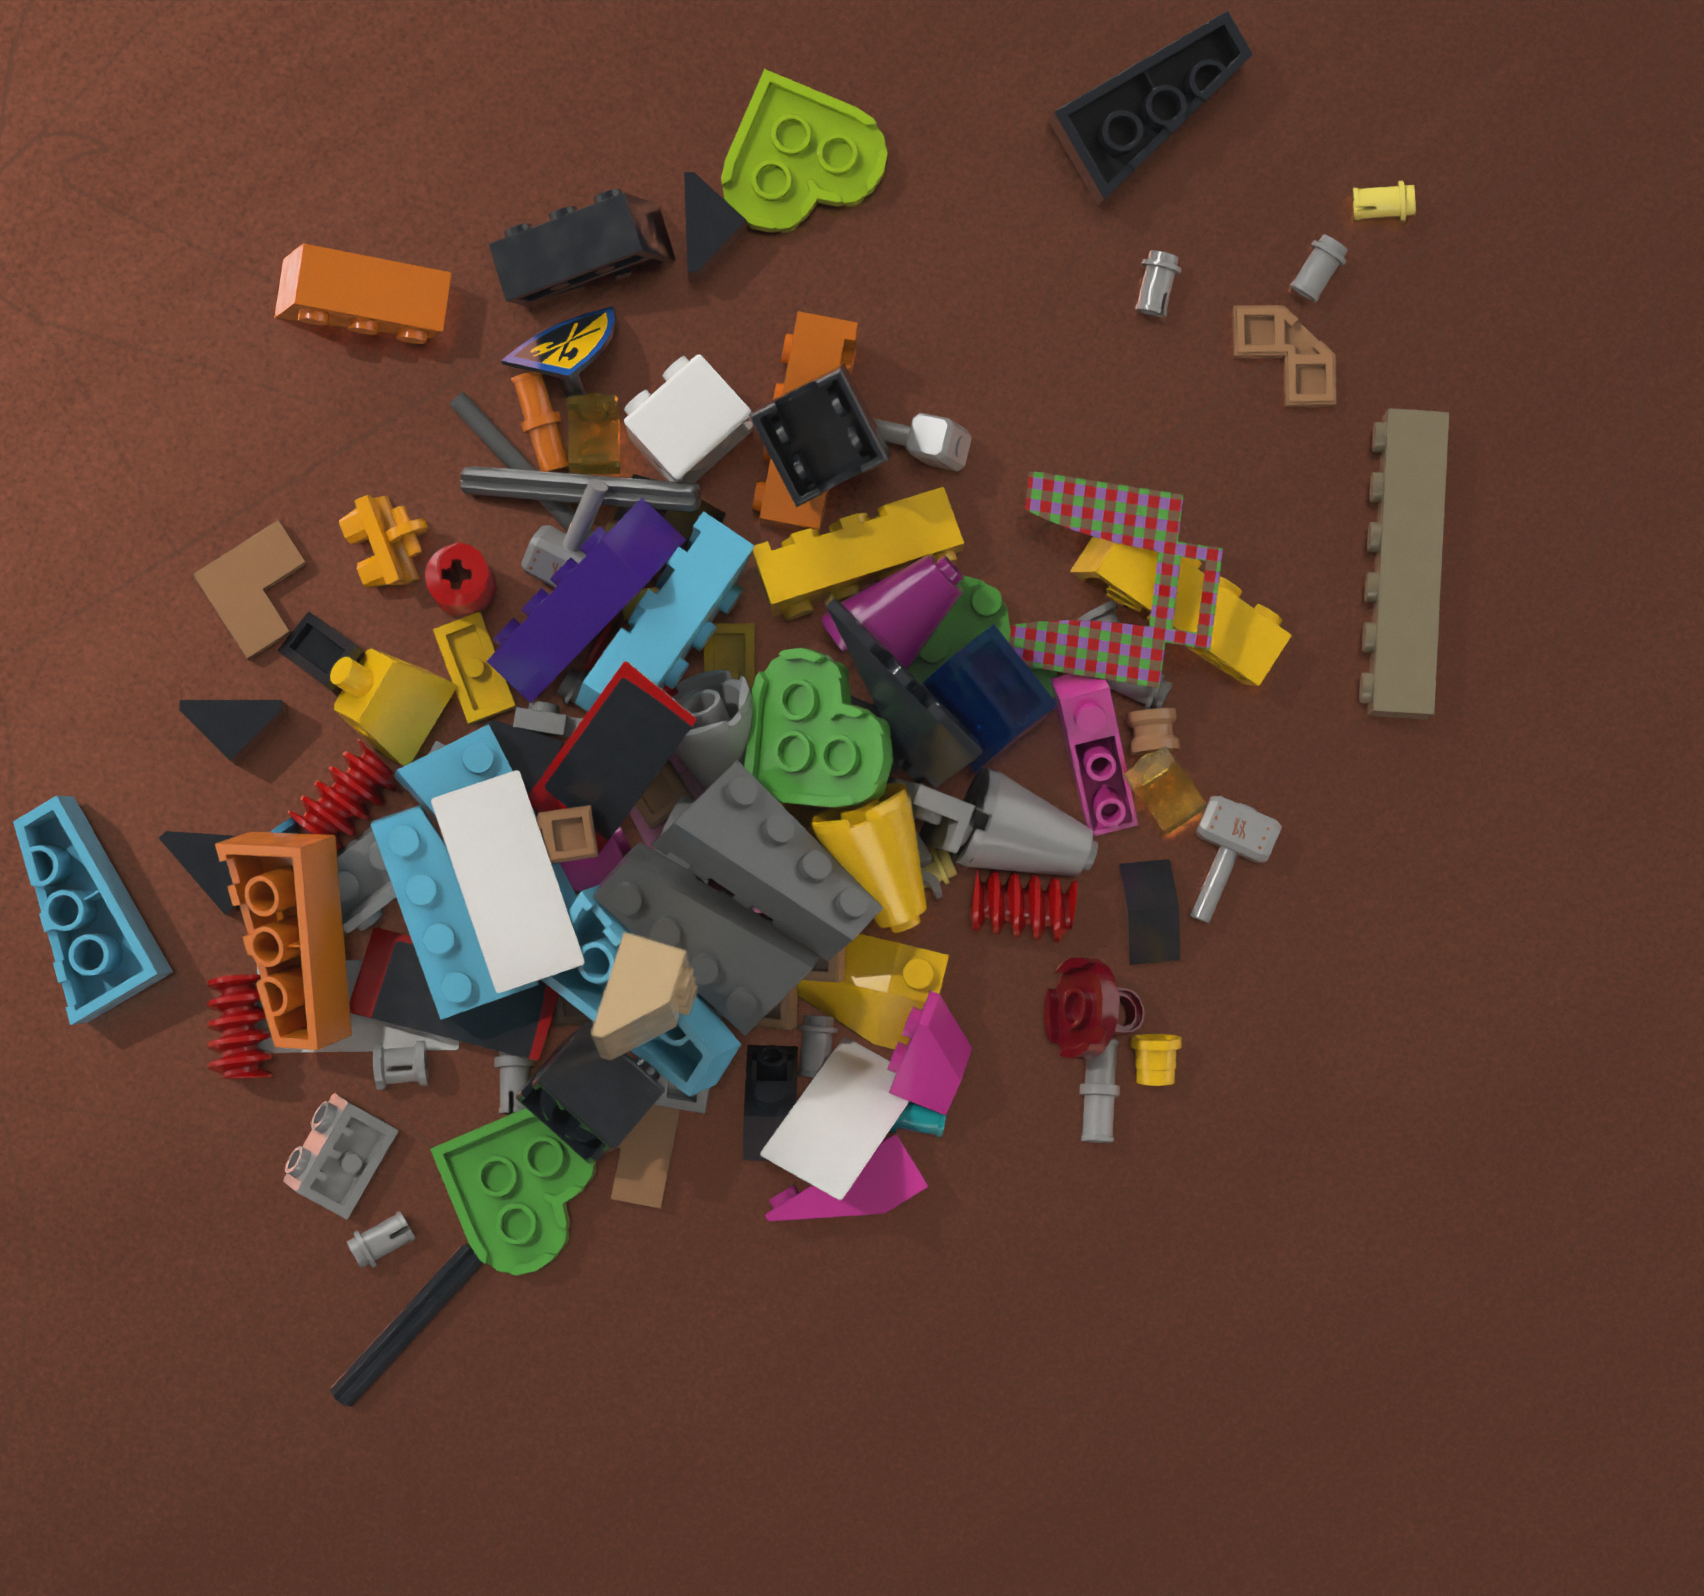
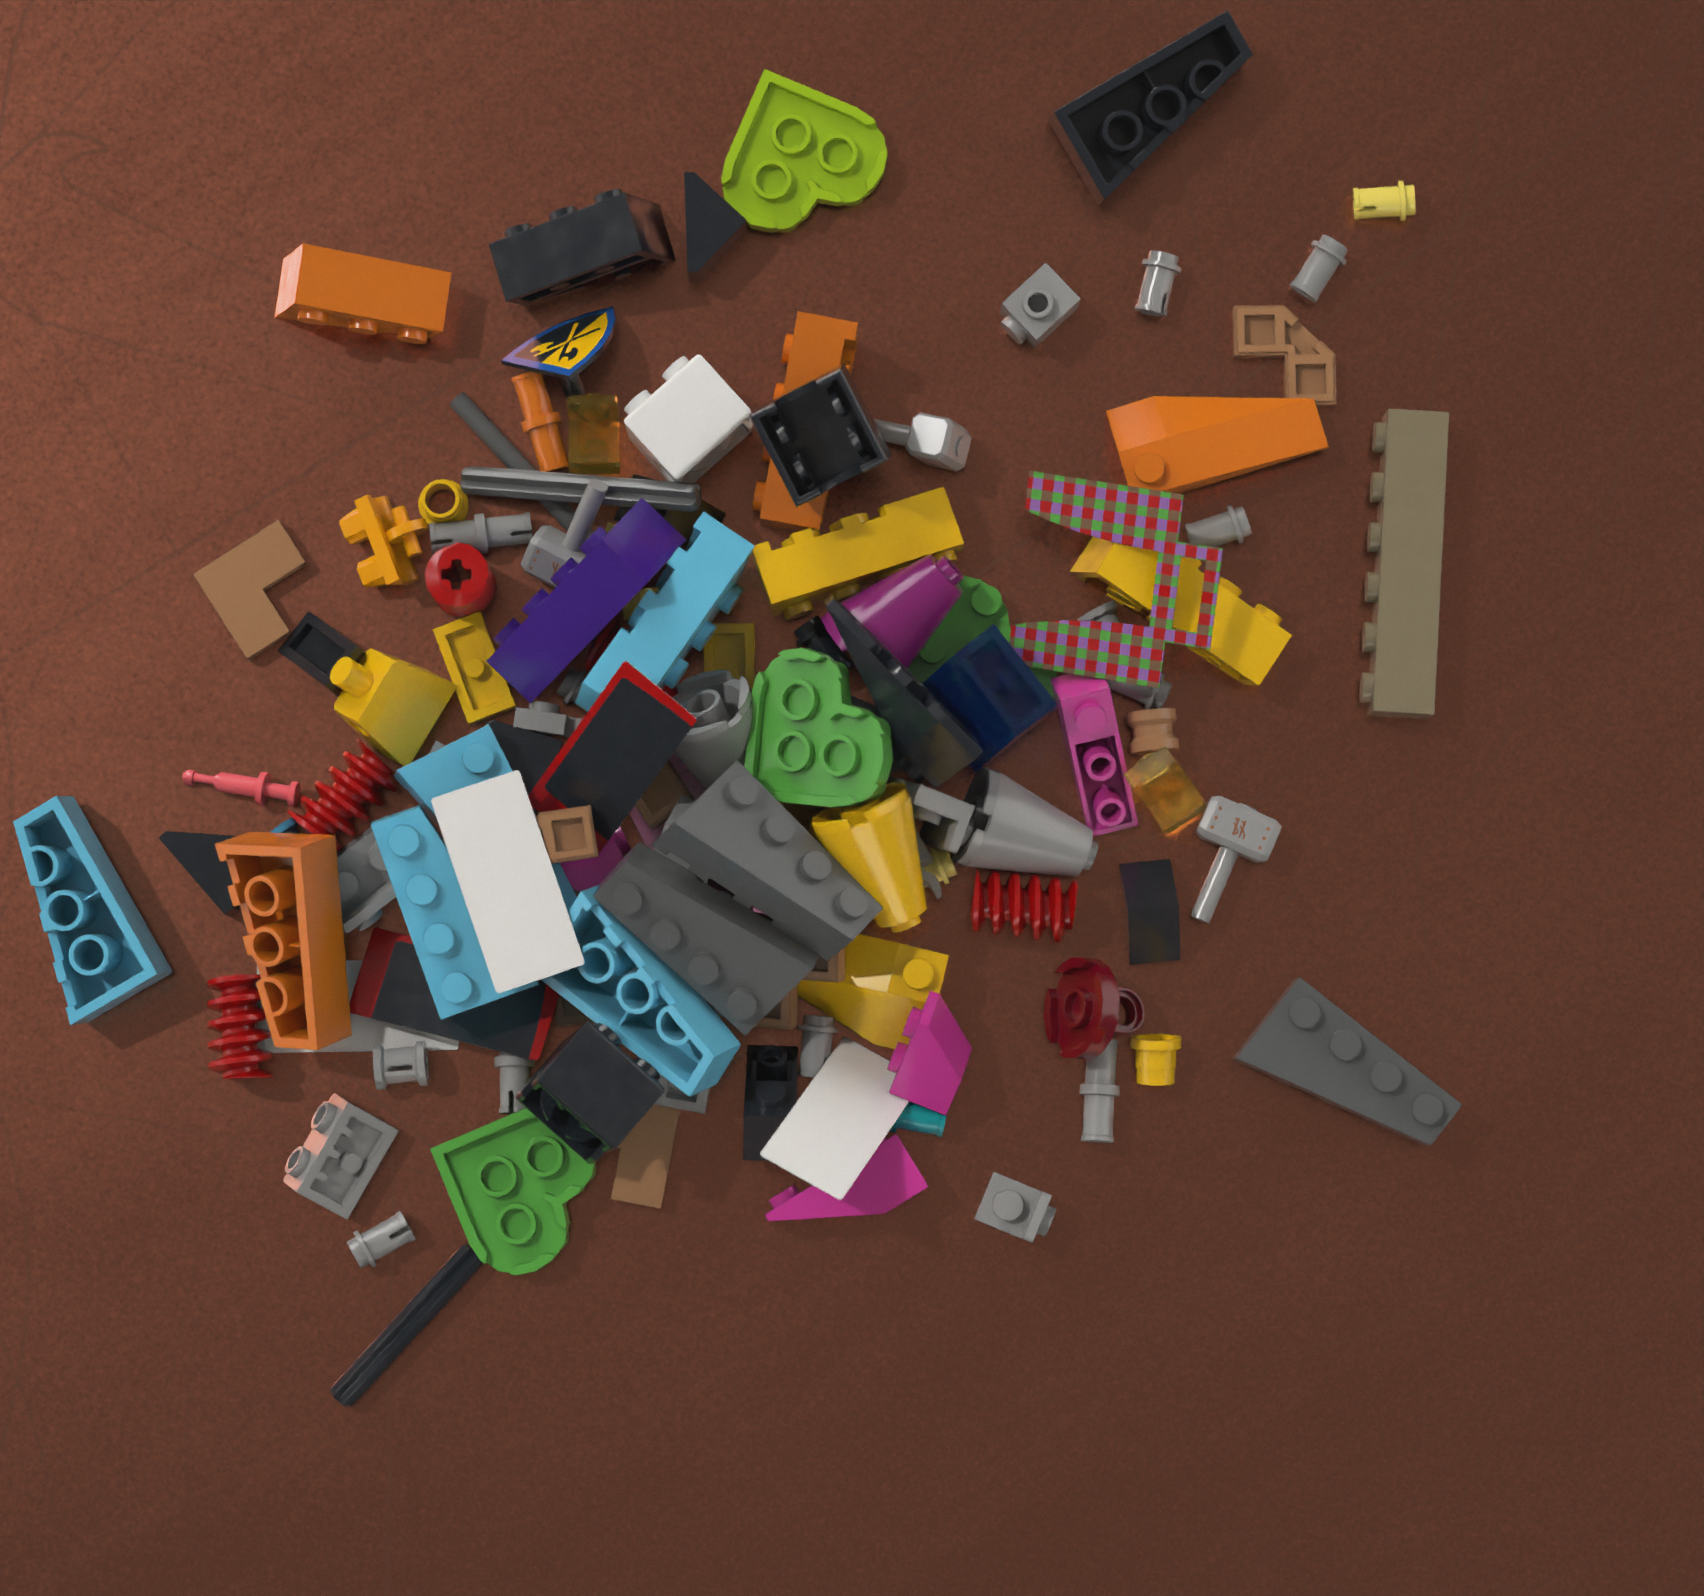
(235, 724): black slope -> none
(249, 786): none -> coral piece
(457, 513): none -> yellow piece
(483, 532): none -> light grey pin
(643, 995): tan slope -> none
(816, 637): none -> black pin
(1015, 1208): none -> light grey bracket
(1038, 307): none -> light grey brick
(1204, 440): none -> orange wedge
(1220, 528): none -> light grey pin
(1336, 1059): none -> dark grey wedge

